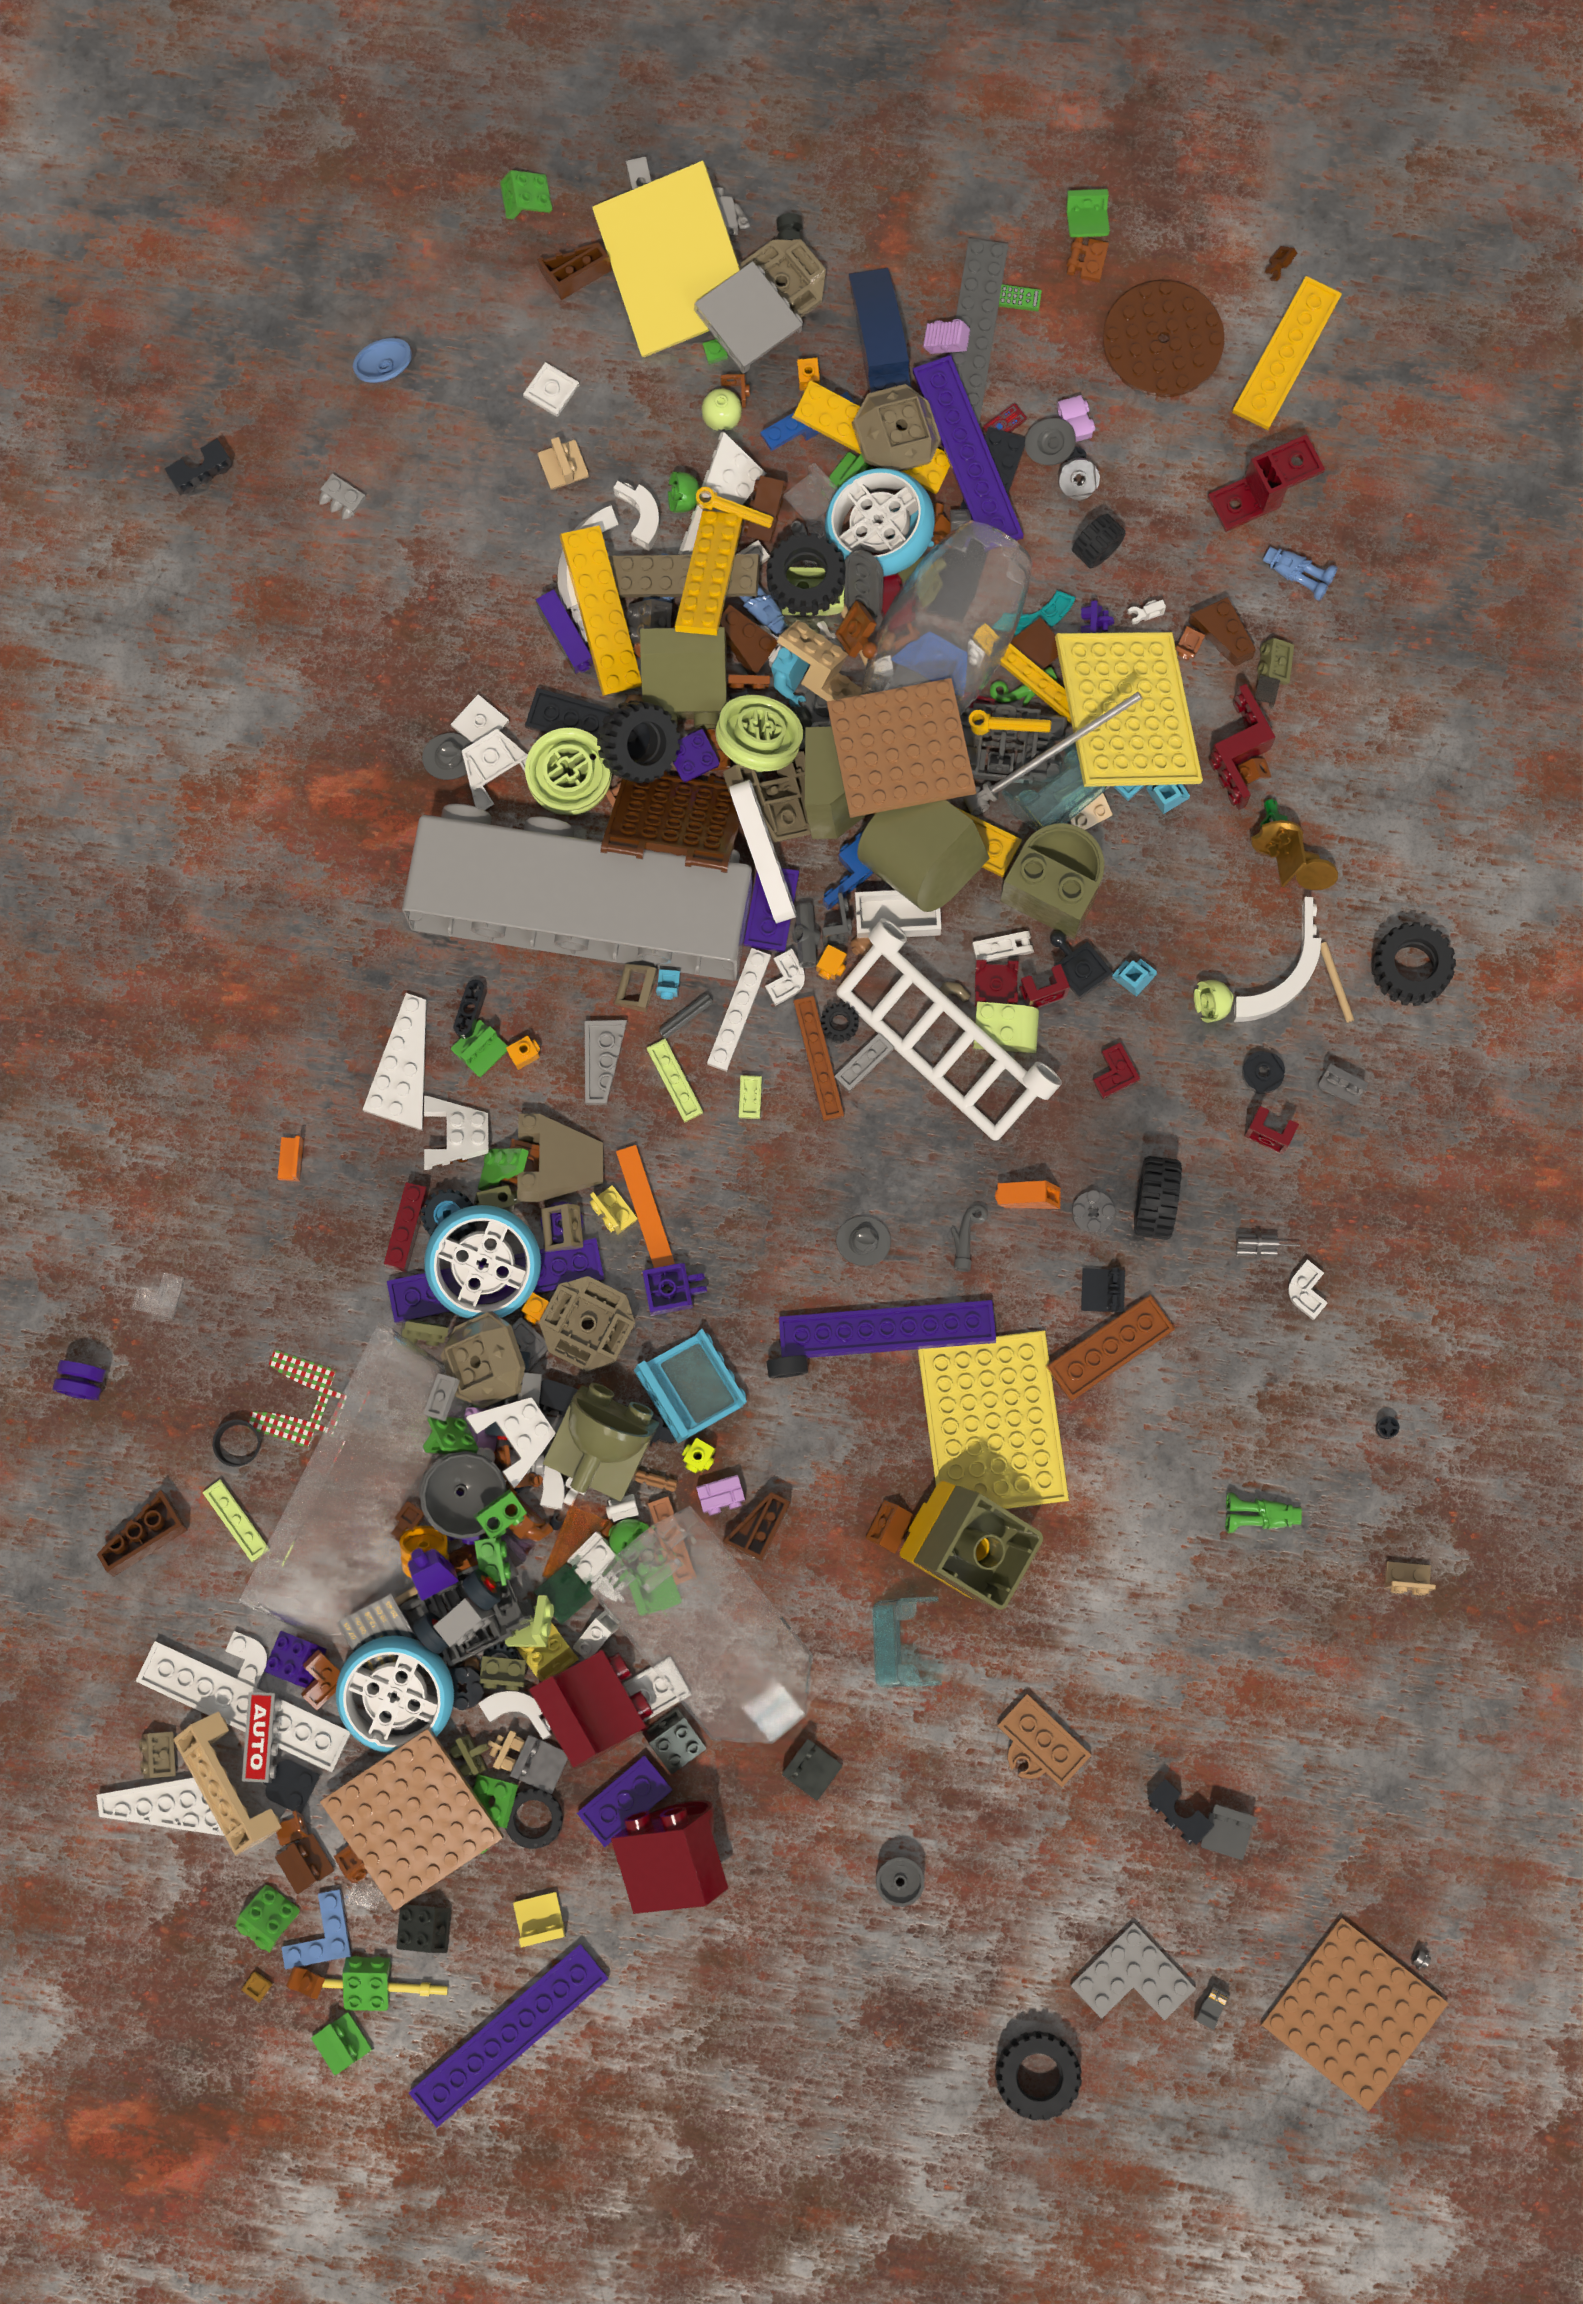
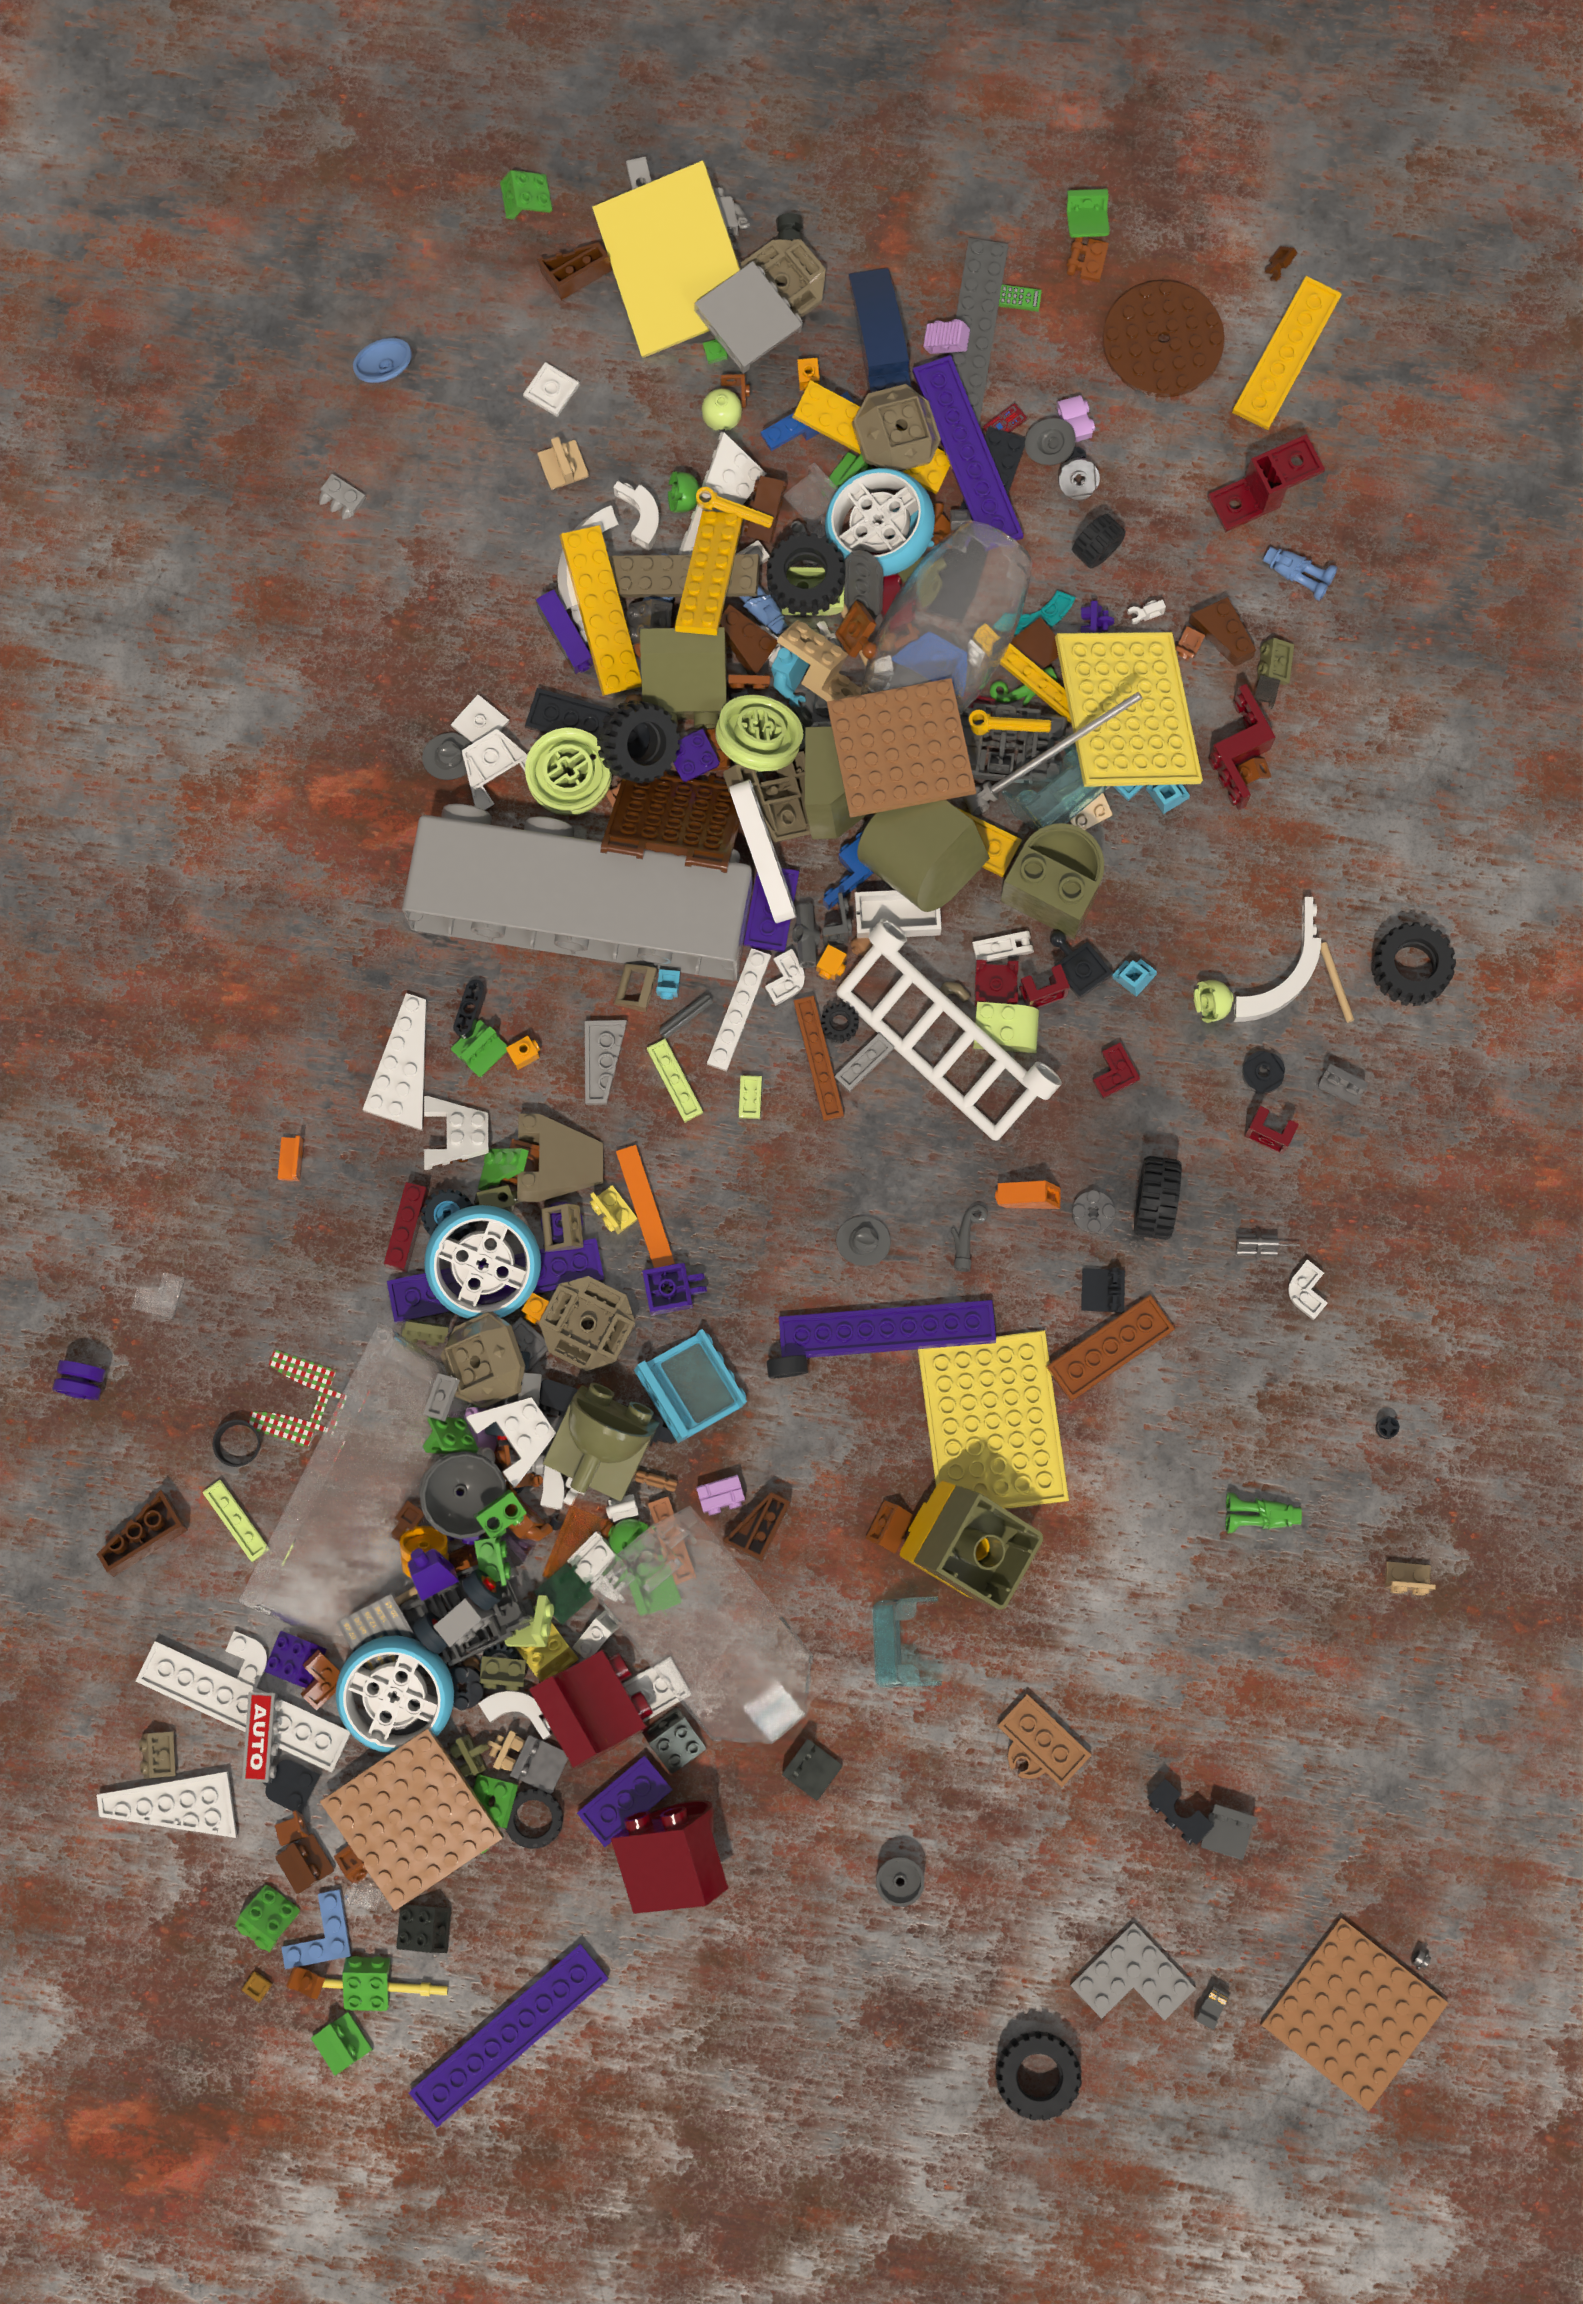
(186, 478): black arch -> none
(216, 1788): tan plate -> none
(539, 1919): light yellow bracket -> none
(698, 1448): neon yellow brick -> none
(1285, 842): pearl gold piece -> none

